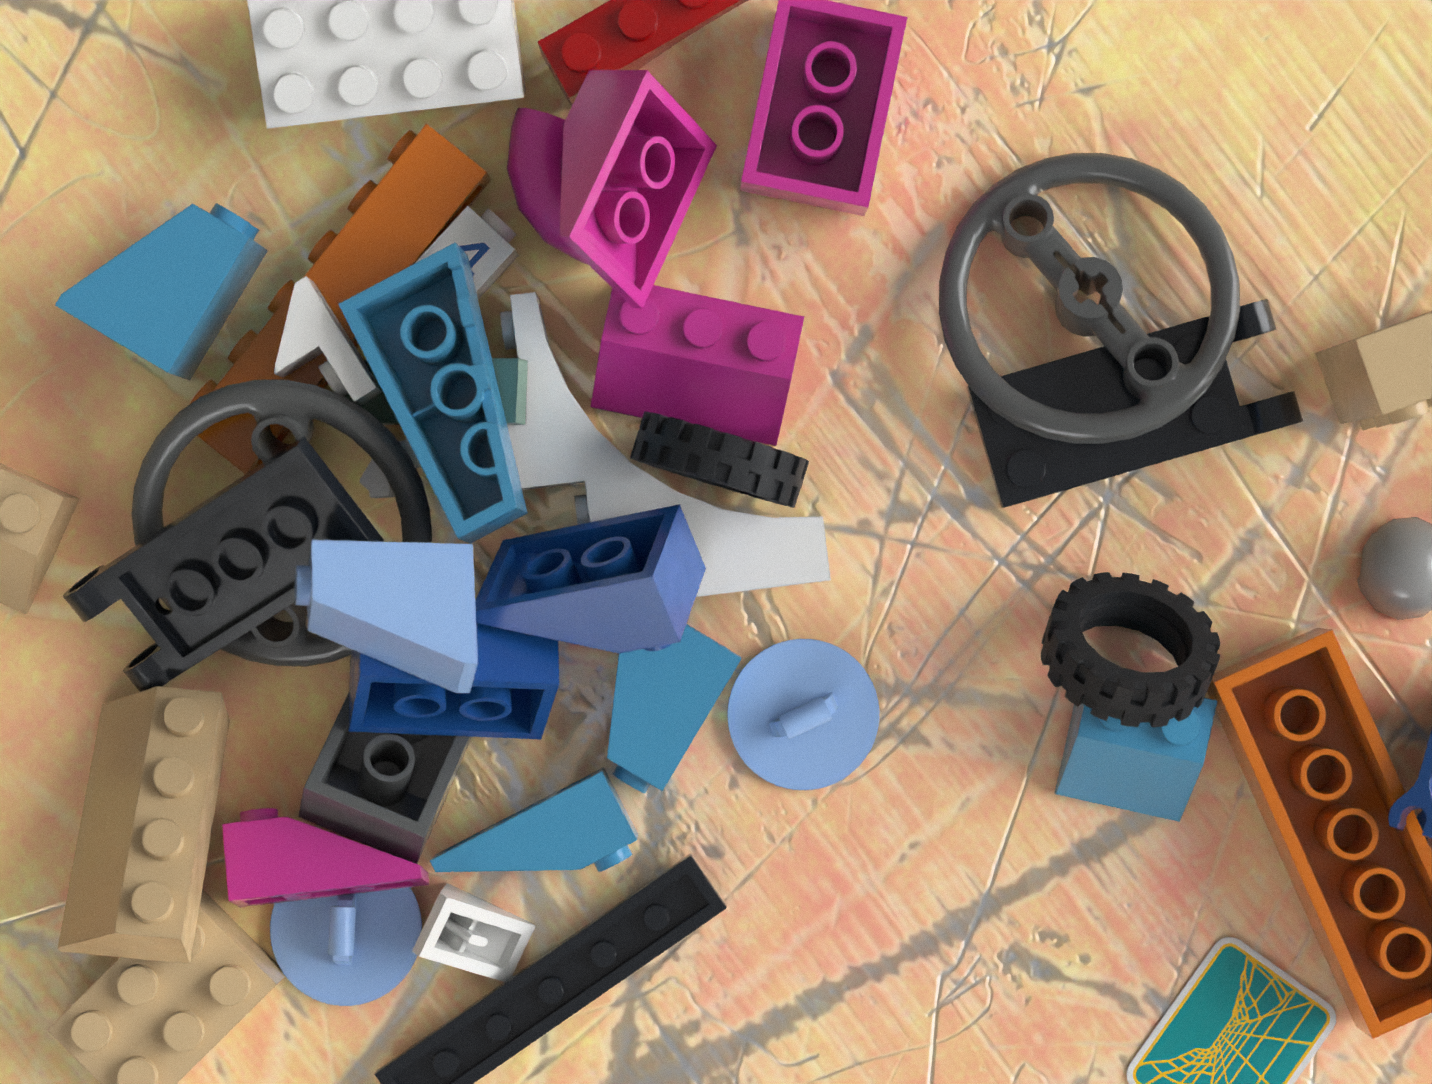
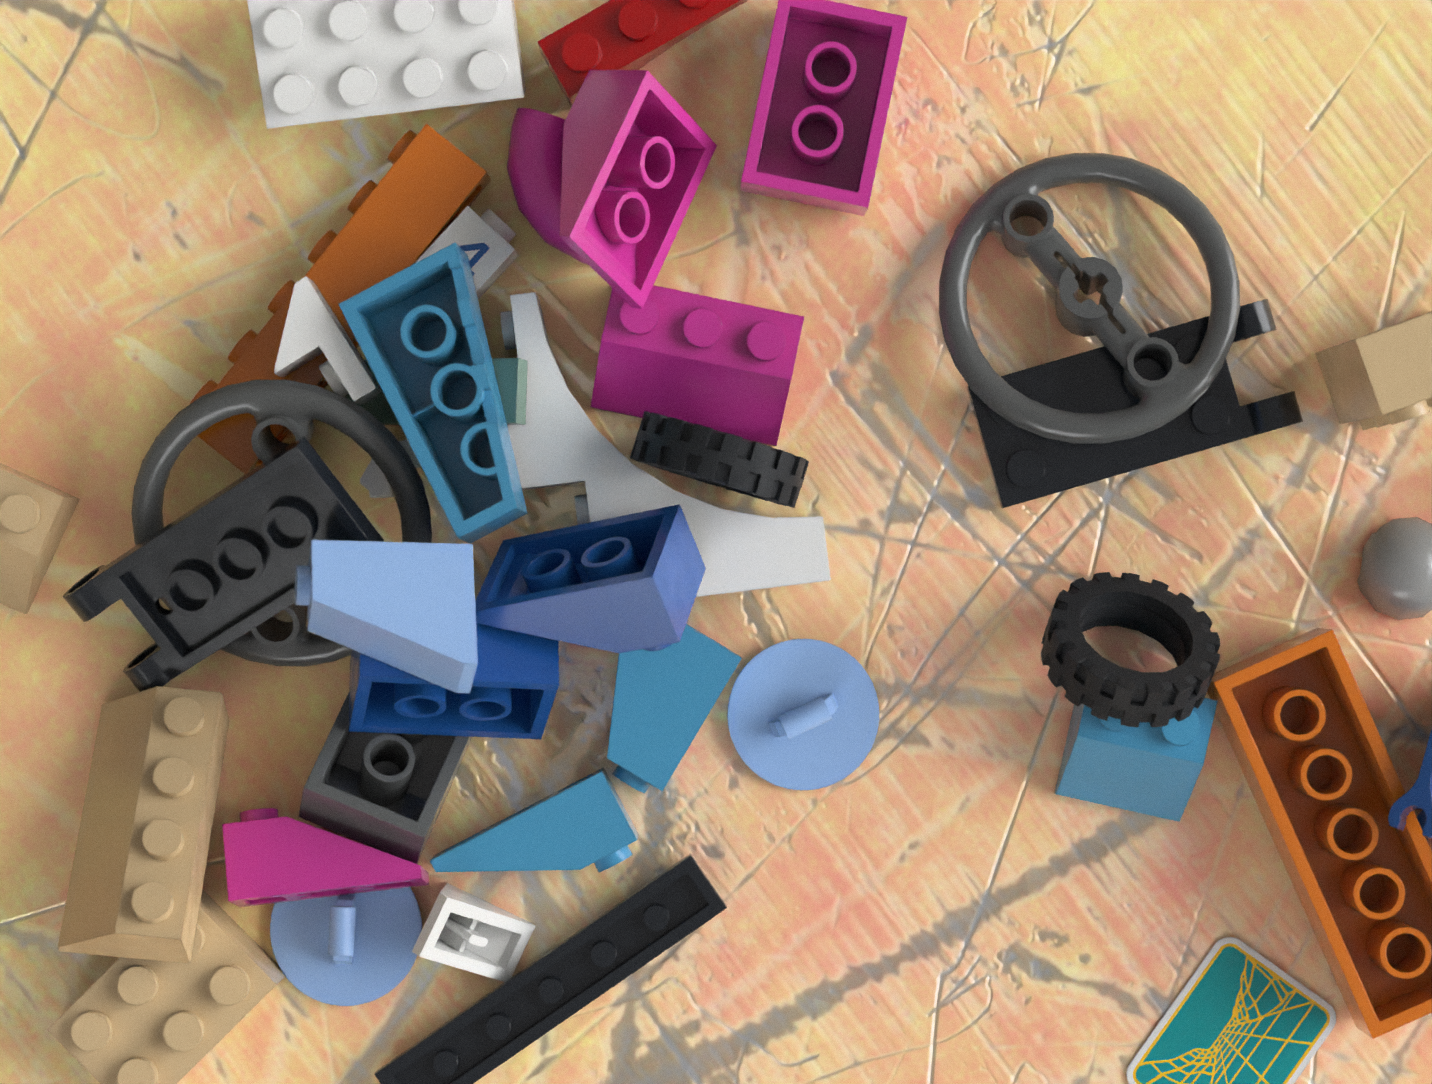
(171, 288): dark azure slope -> none

